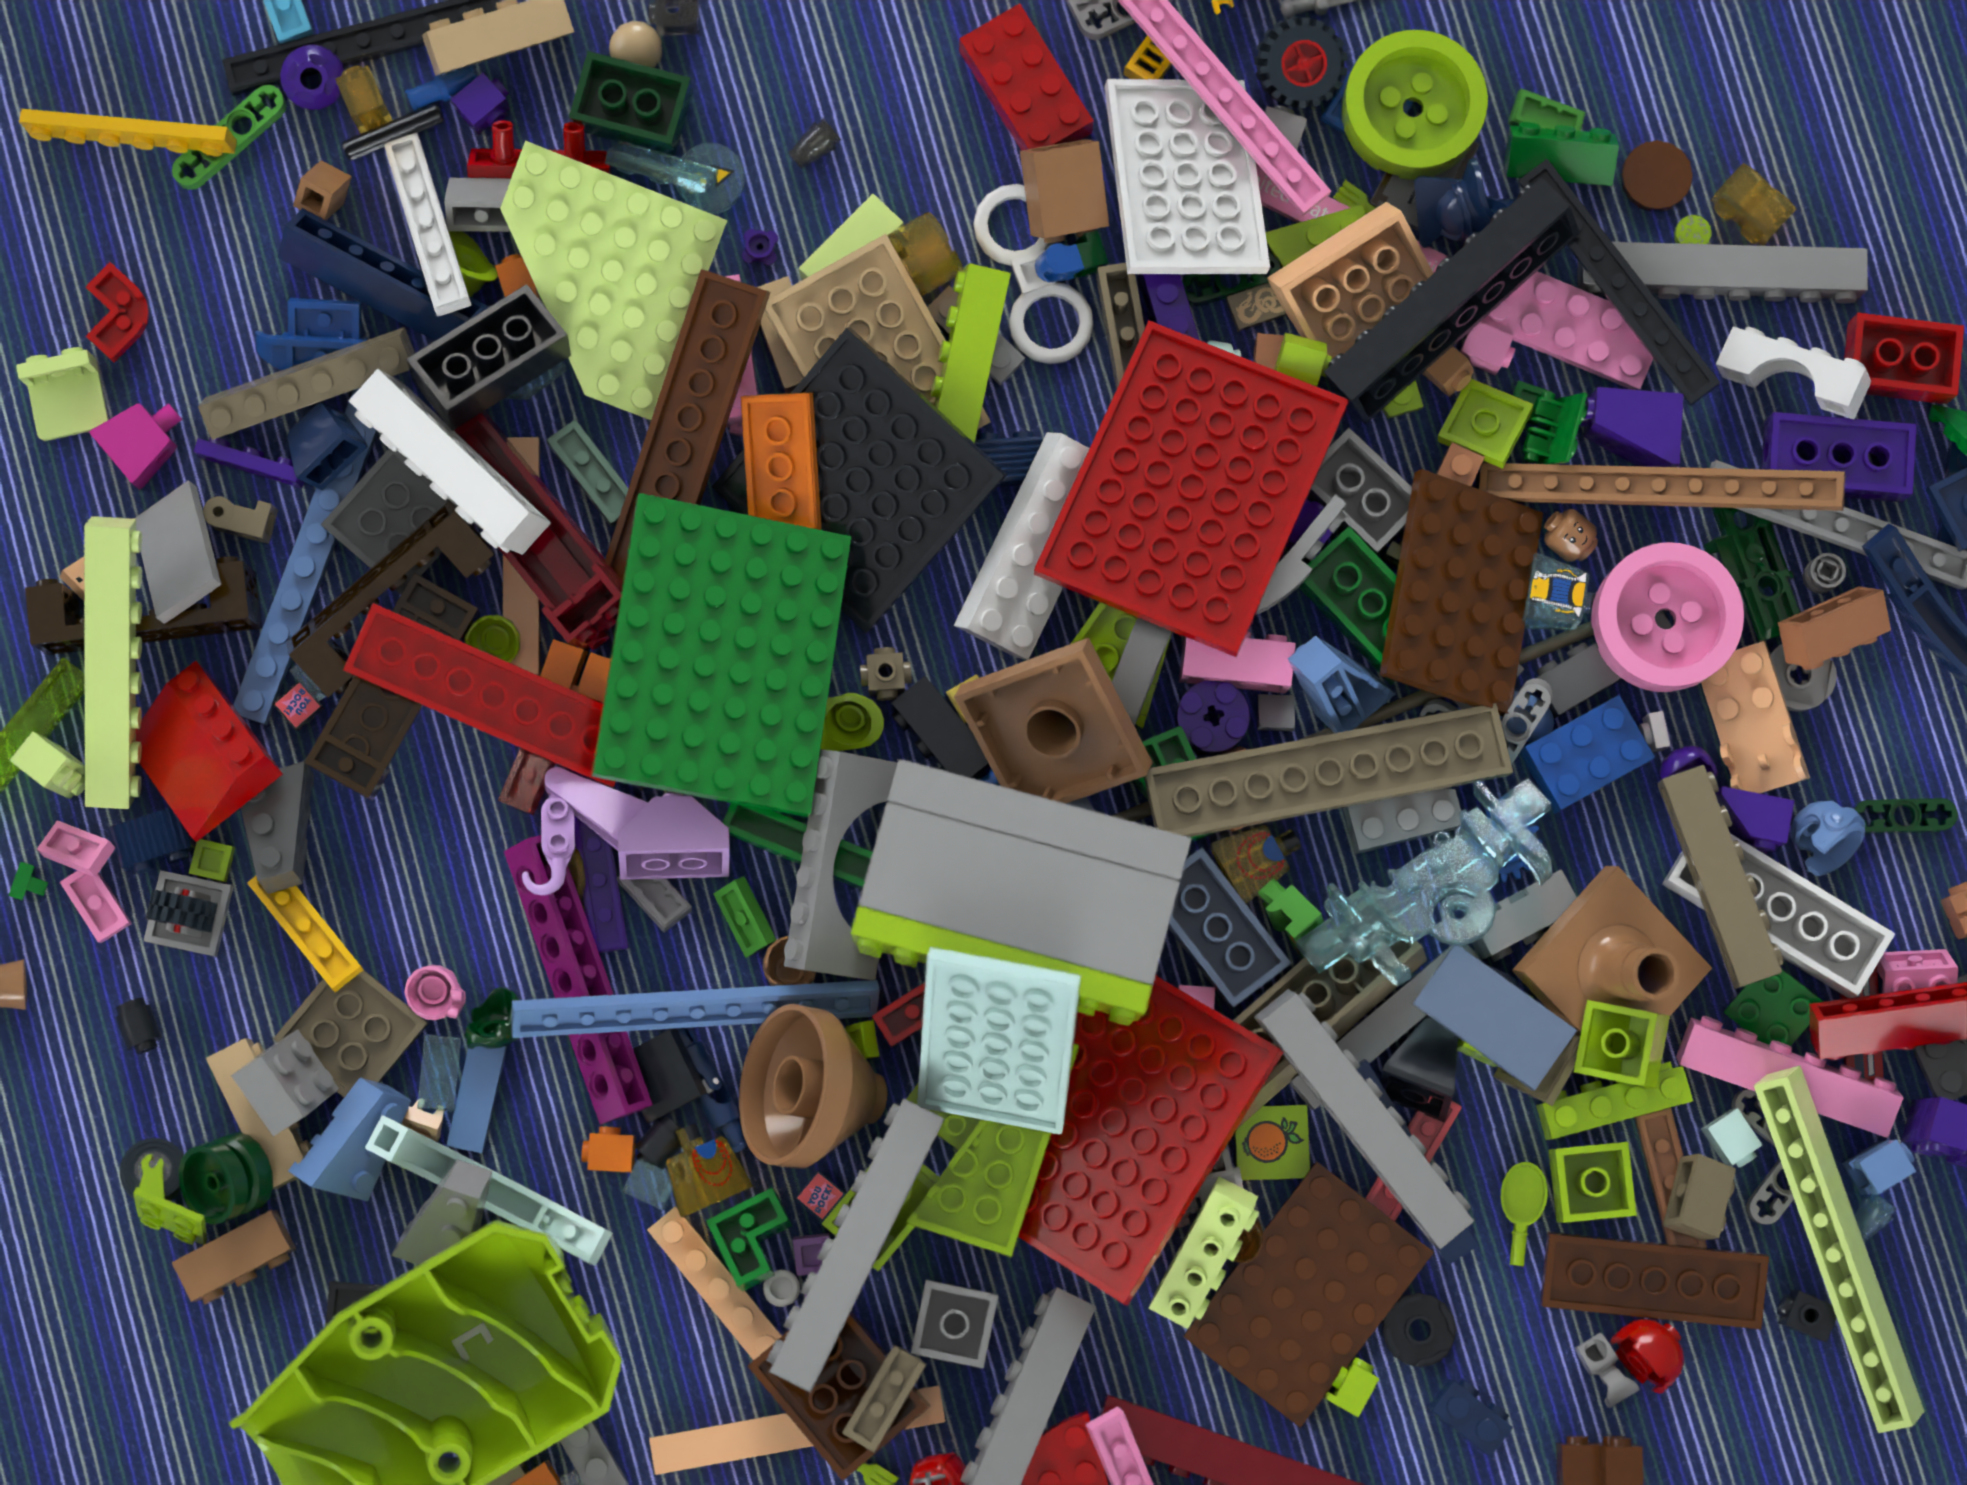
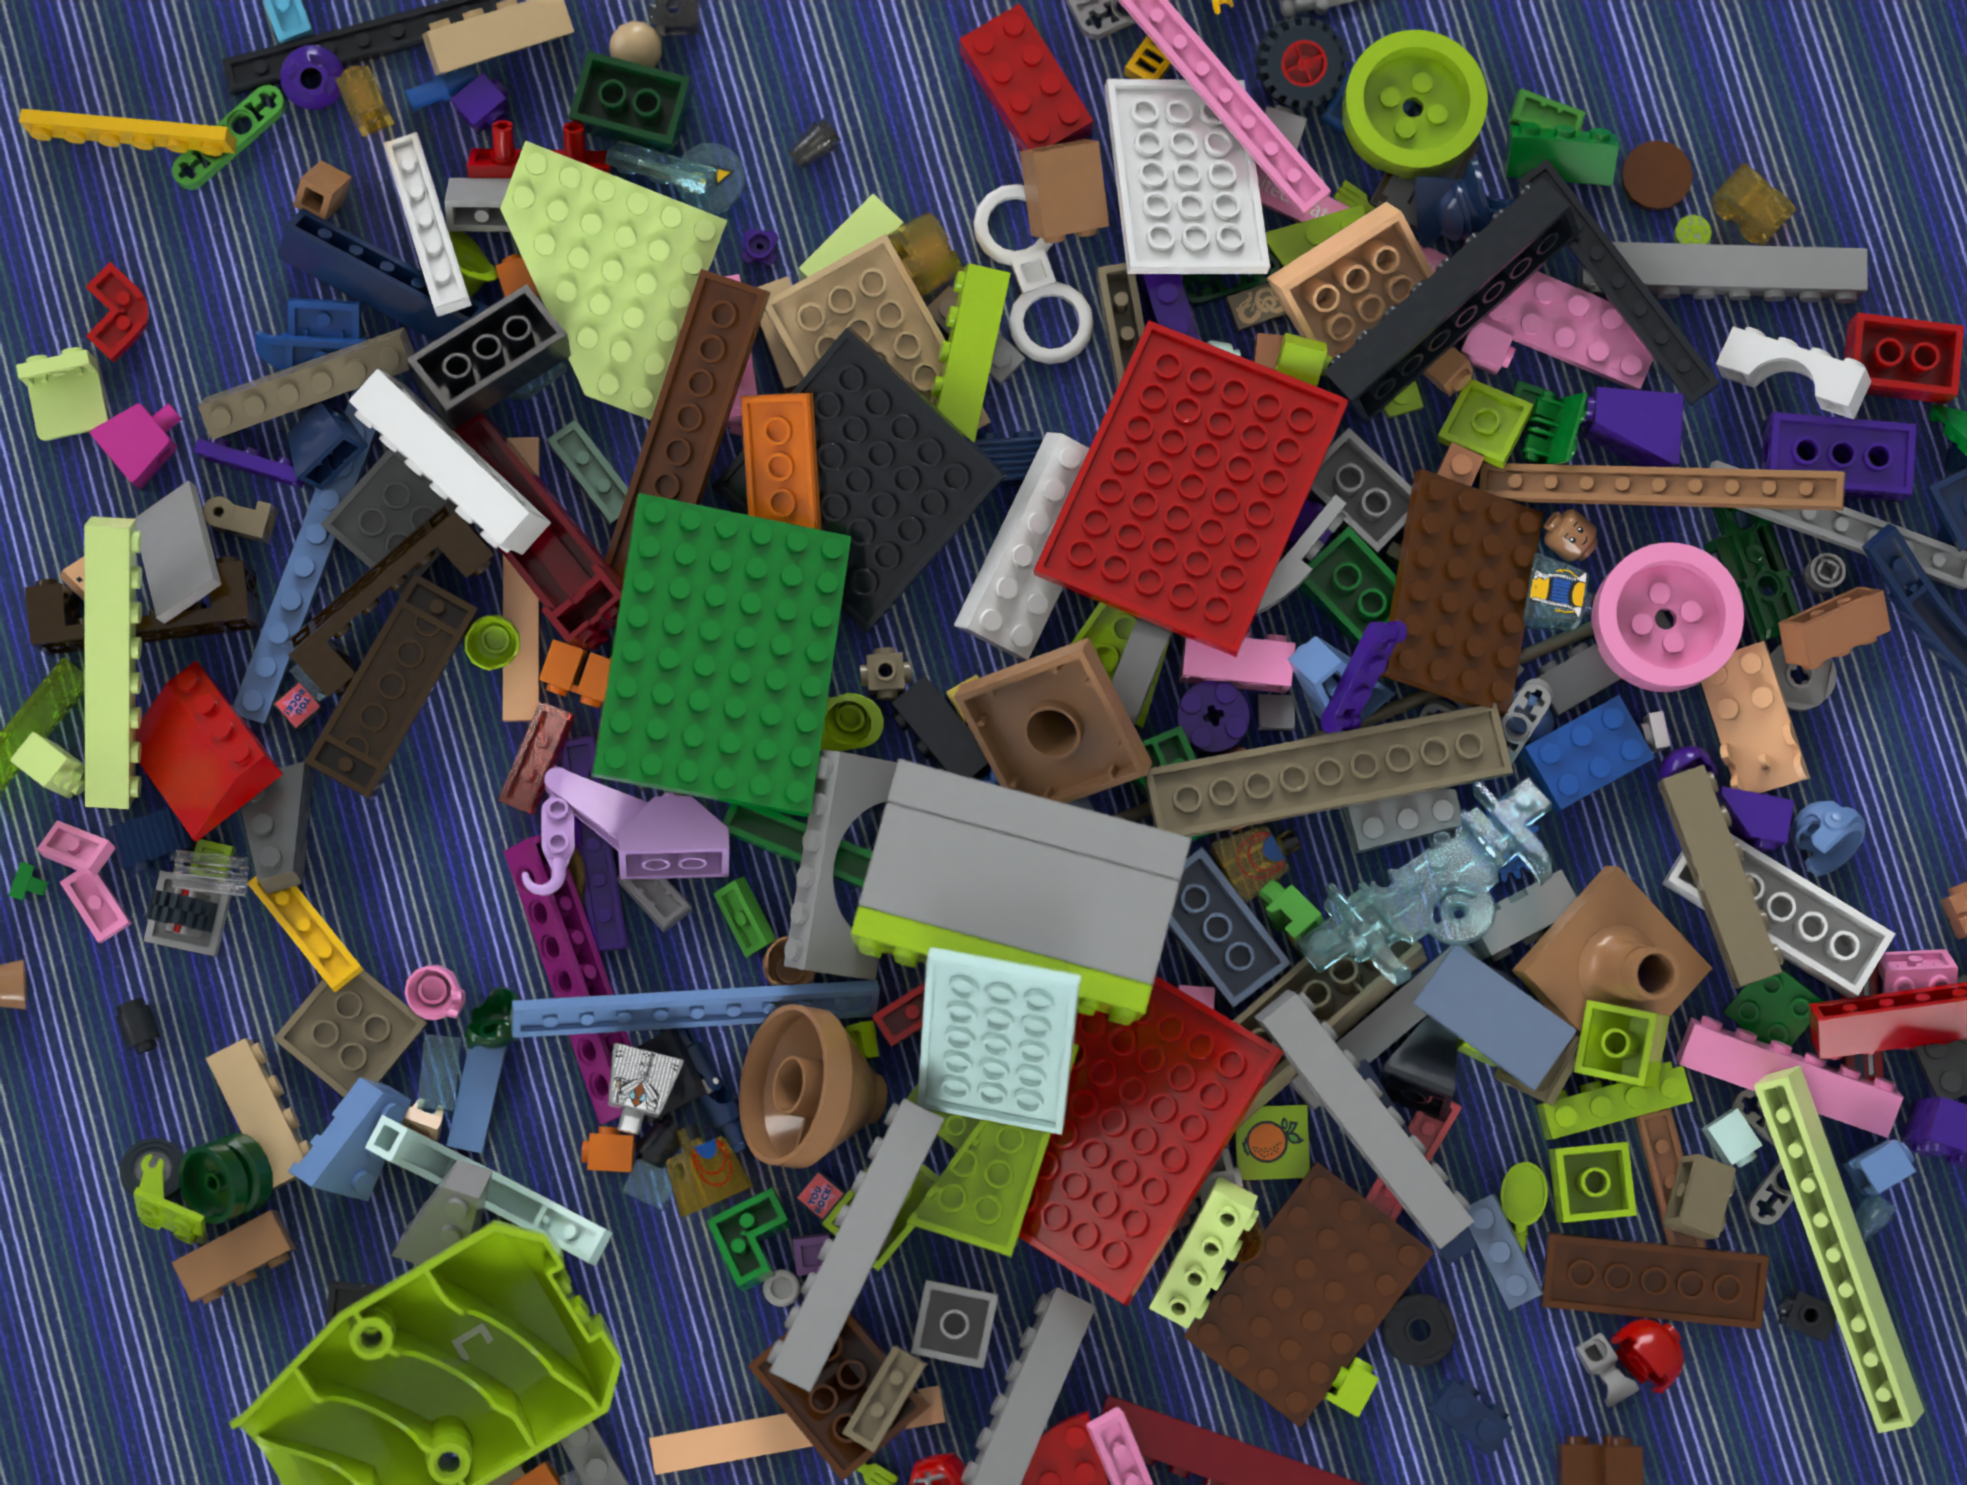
(207, 885): none -> clear tile
(285, 1082): light grey brick -> none
(402, 126): black axle -> none
(477, 689): red plate -> none
(640, 1084): none -> torso
(714, 1283): light nougat plate -> none
(1073, 261): leg -> none
(1361, 675): none -> dark purple plate
(1503, 1252): none -> sand blue plate
(1929, 805): dark green beam -> none

